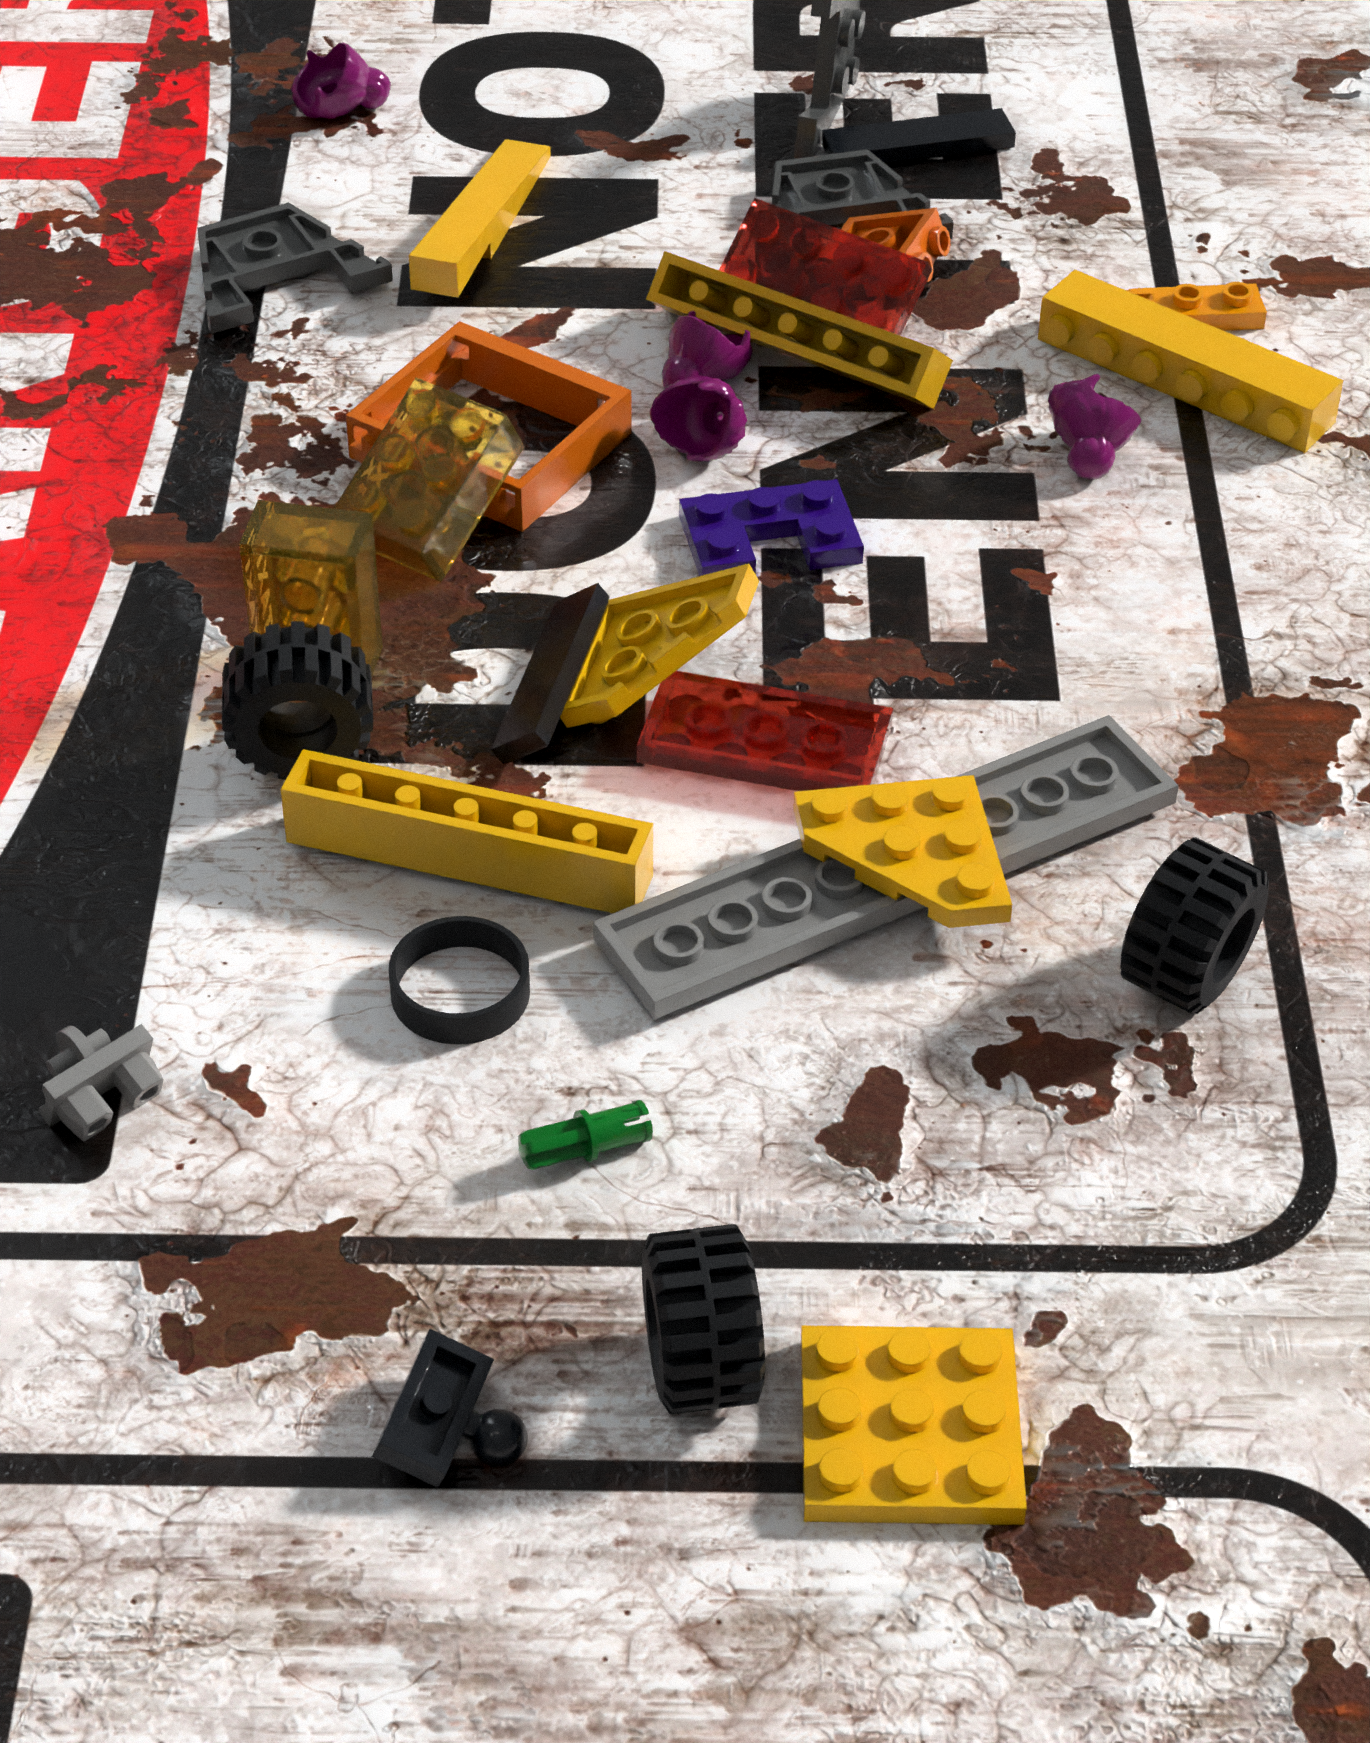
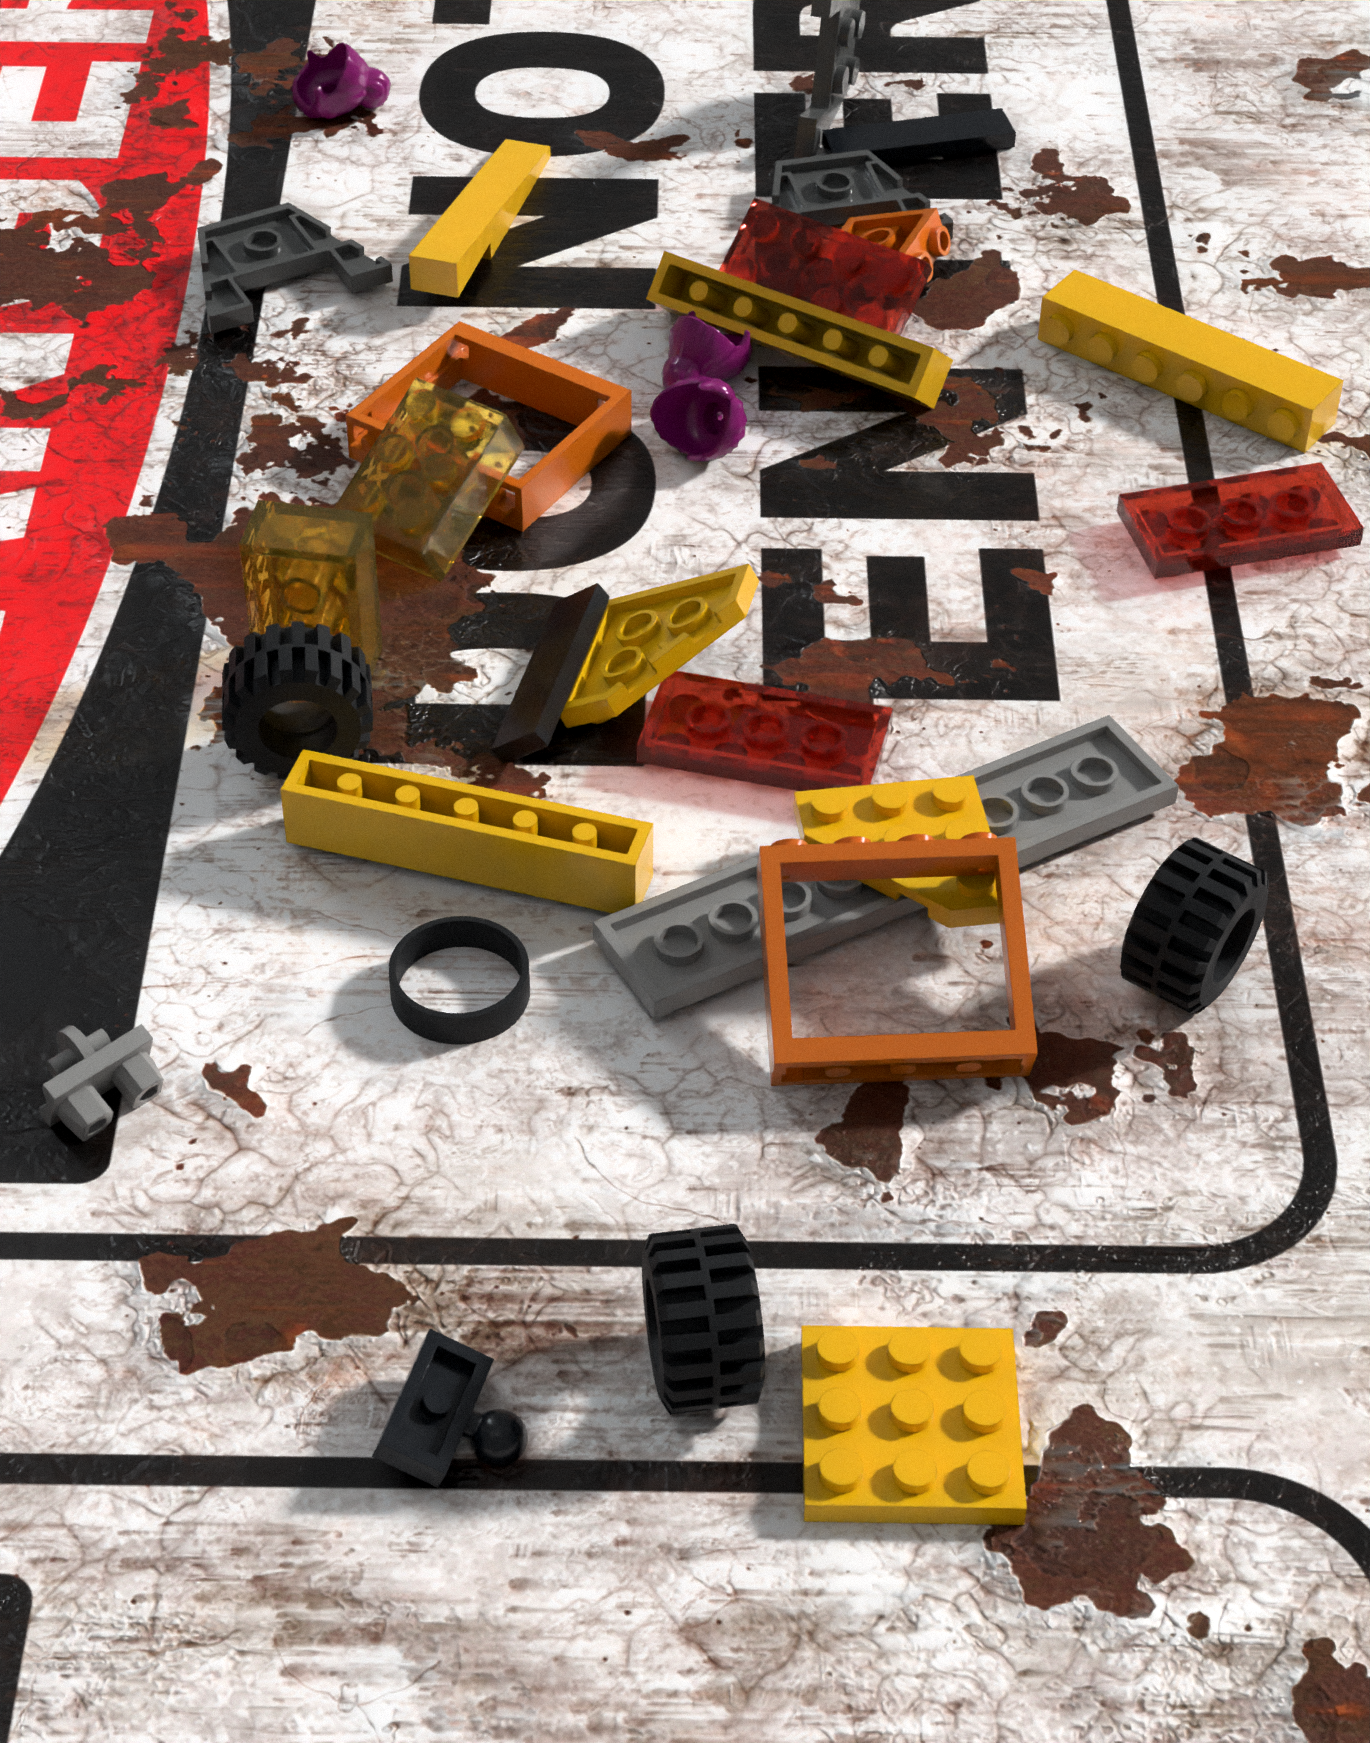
(584, 1135): green axle -> none
(726, 523): dark purple plate -> none
(895, 1055): none -> orange window
(1090, 425): magenta piece -> none
(1221, 306): light orange hinge -> none
(1239, 520): none -> clear red plate

